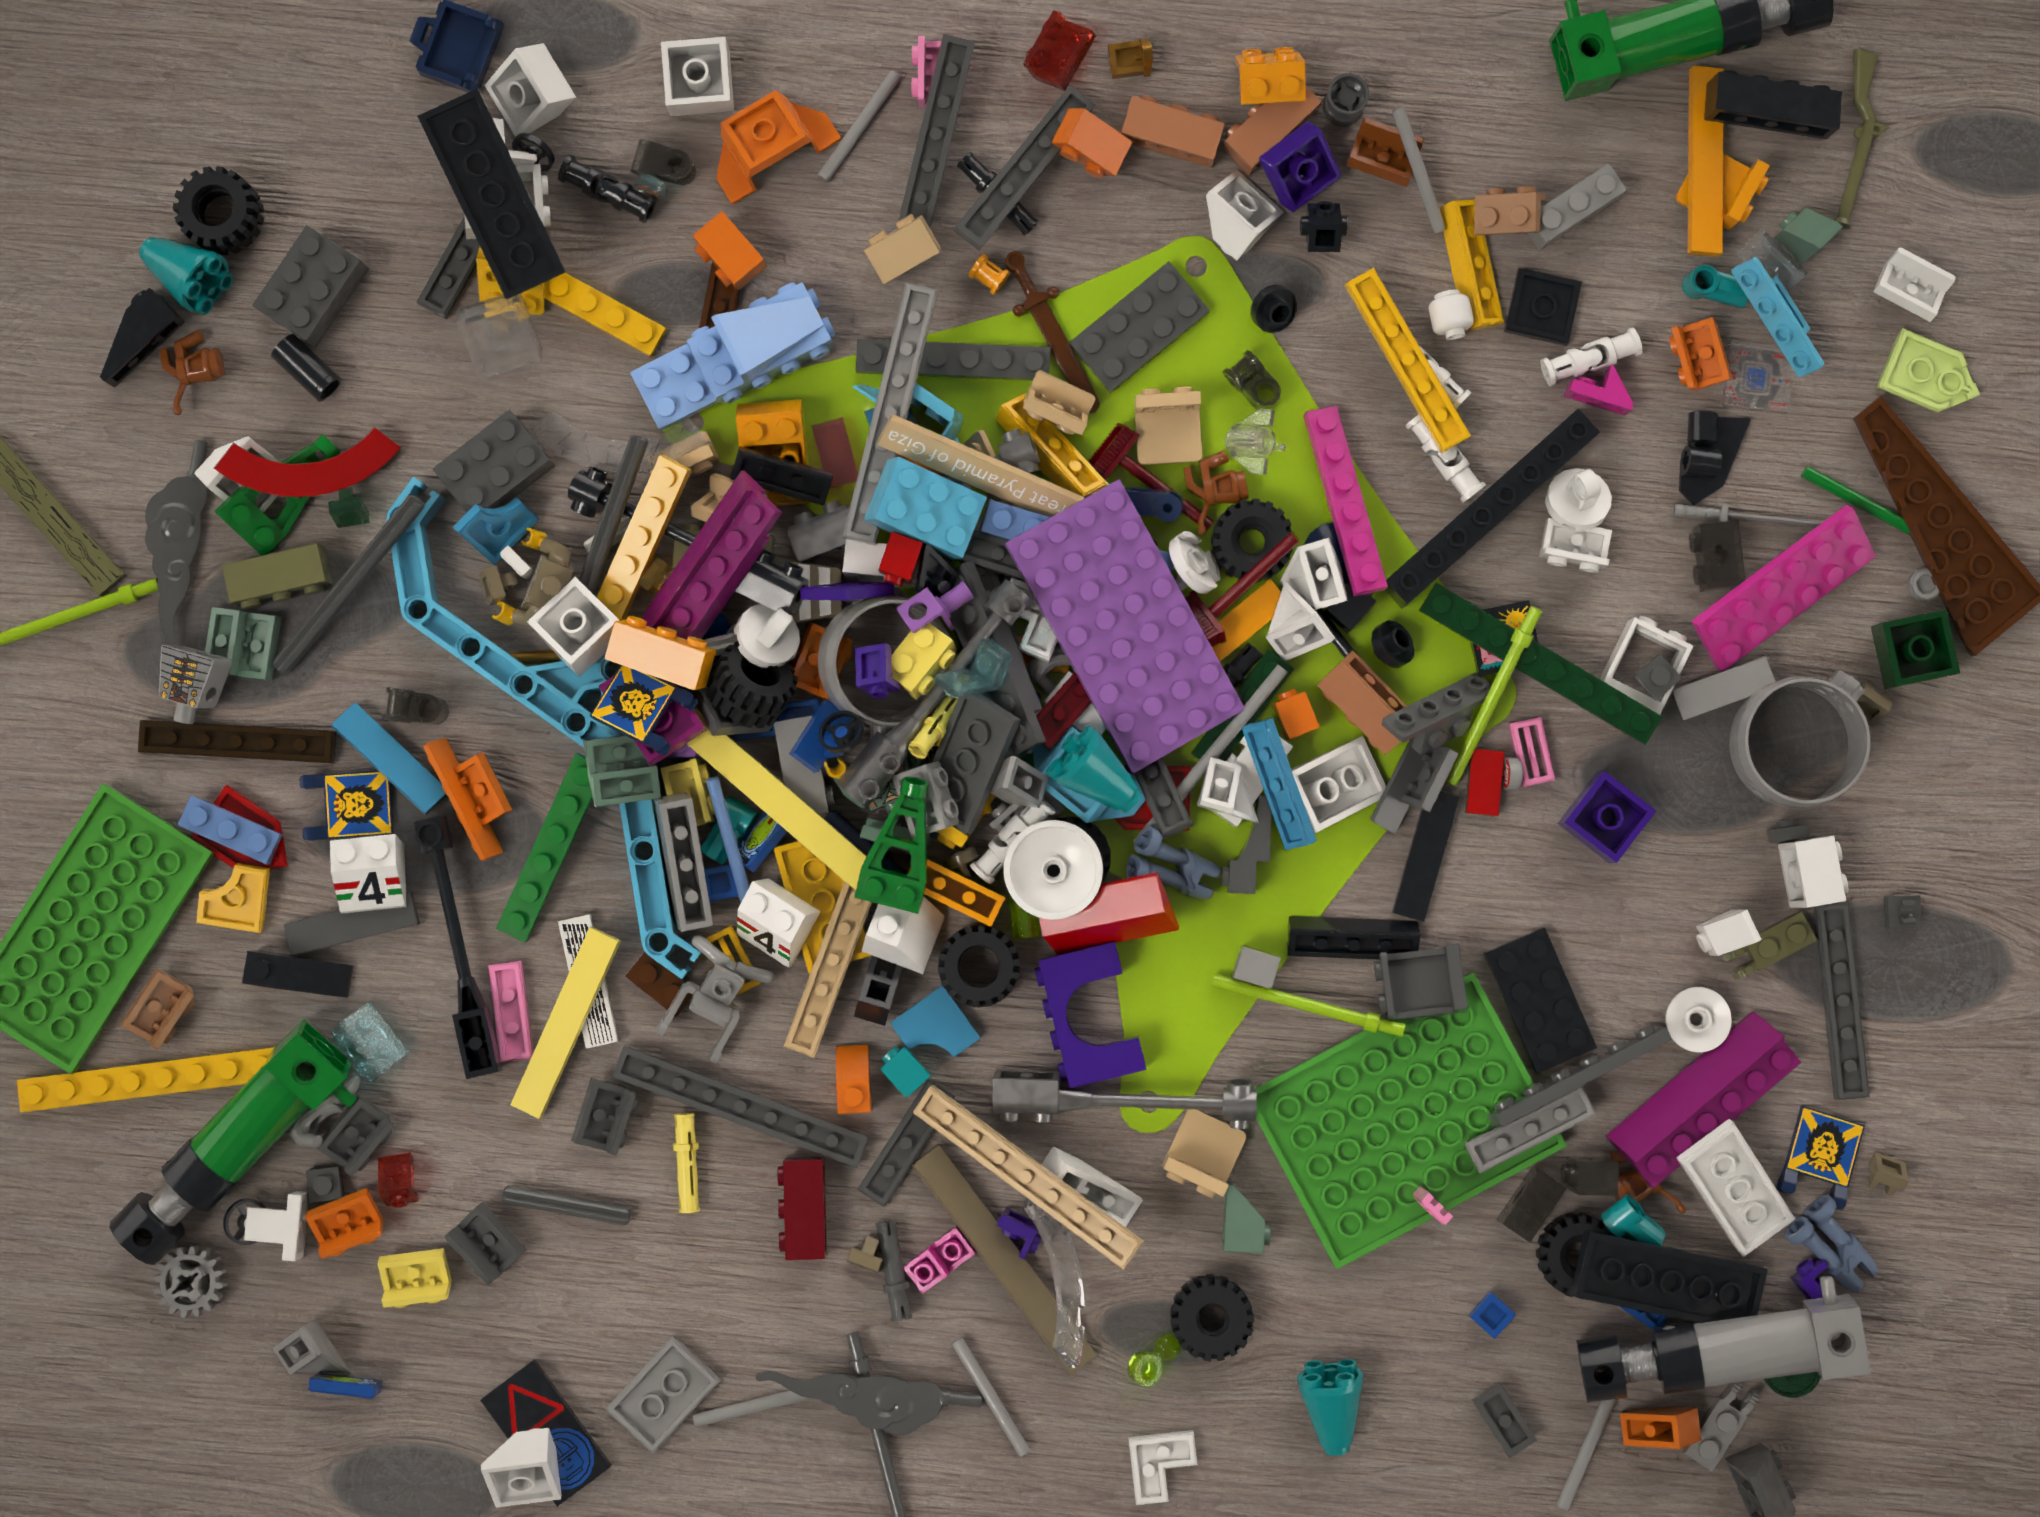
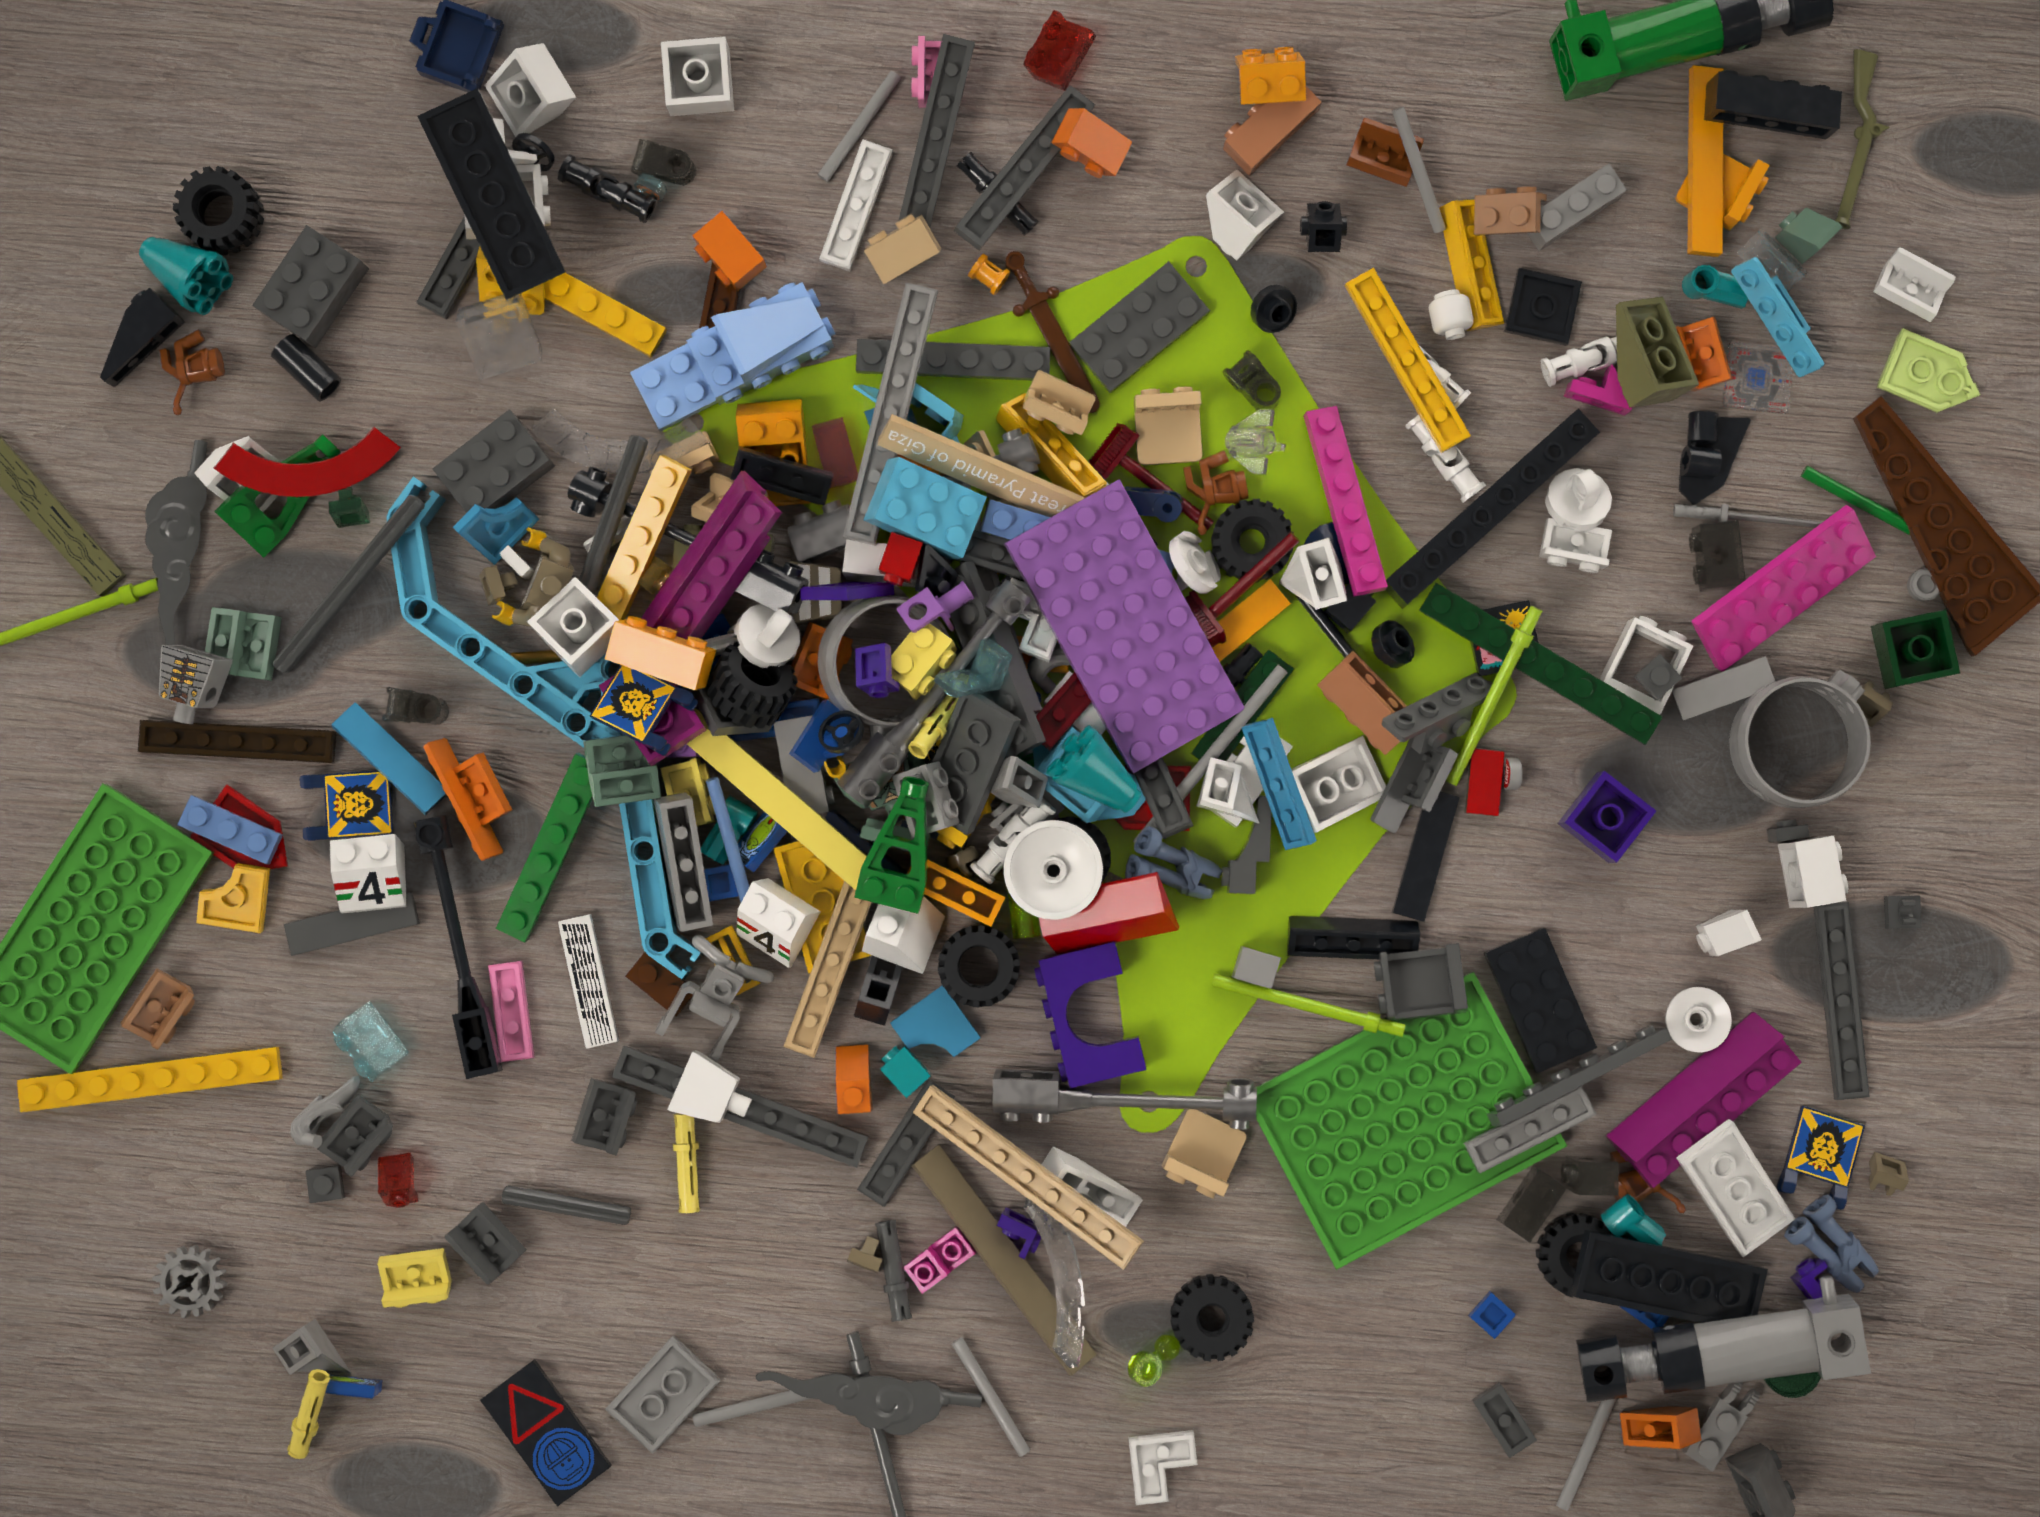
(234, 1140): green piece -> none
(272, 1225): white piece -> none
(277, 576): olive brick -> none
(297, 973): black slope -> none
(305, 1424): none -> light yellow pin
(345, 1223): orange bracket -> none
(523, 1469): white slope -> none
(565, 1022): light yellow tile -> none
(708, 1091): none -> white torso
(765, 135): orange piece -> none
(803, 1208): dark red brick -> none
(856, 205): none -> white tile
(1131, 58): pearl gold tile -> none
(1173, 130): nougat brick -> none
(1242, 1224): sand green slope -> none
(1295, 714): orange brick -> none
(1296, 626): white slope -> none
(1305, 150): dark purple brick -> none
(1332, 1401): teal cone -> none
(1345, 99): dark grey wheel -> none
(1432, 1206): bright pink tile -> none
(1517, 747): bright pink tile -> none
(1650, 354): none -> olive slope
(1776, 943): olive hinge -> none

